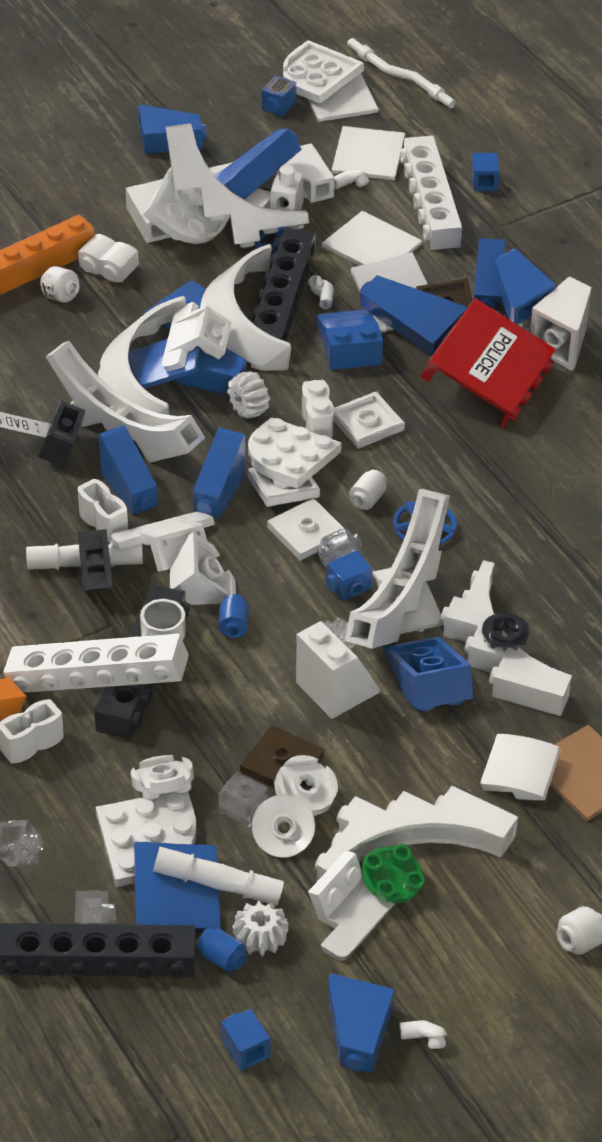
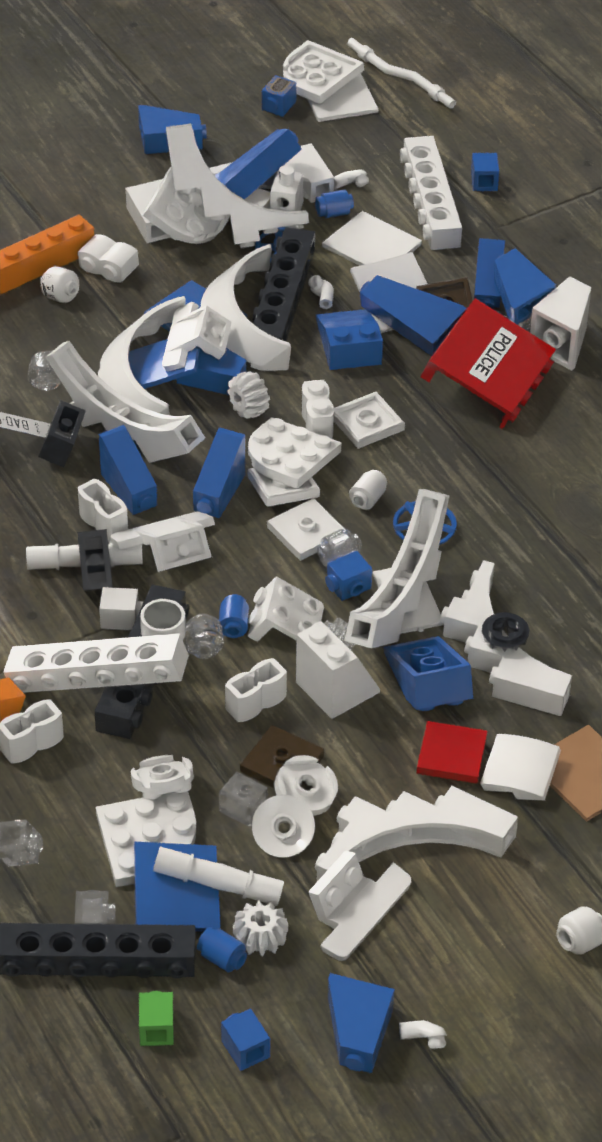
(41, 373): none -> clear head
(119, 608): none -> white brick
(156, 1018): none -> bright green brick
(200, 573): white slope -> none
(204, 636): none -> clear head
(254, 690): none -> white brick
(284, 609): none -> white bracket
(334, 204): none -> blue brick
(369, 150): white piece -> none
(392, 873): green dish -> none
(452, 752): none -> red tile

